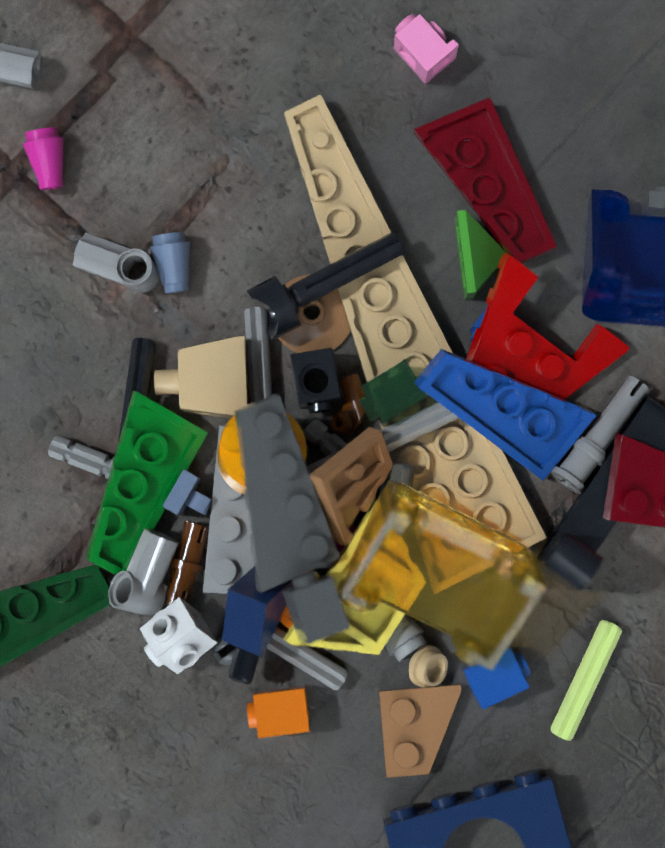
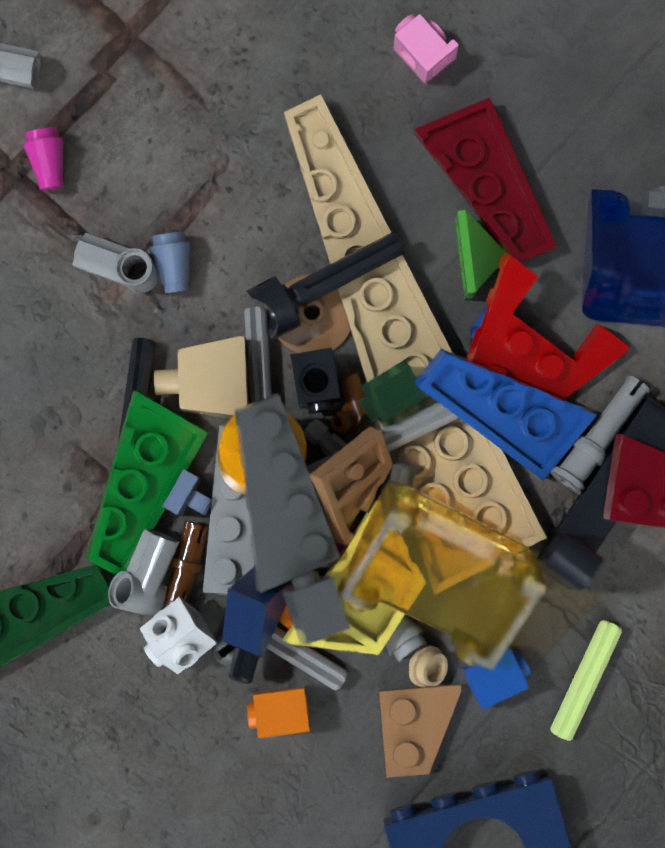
(80, 456): light grey axle -> none

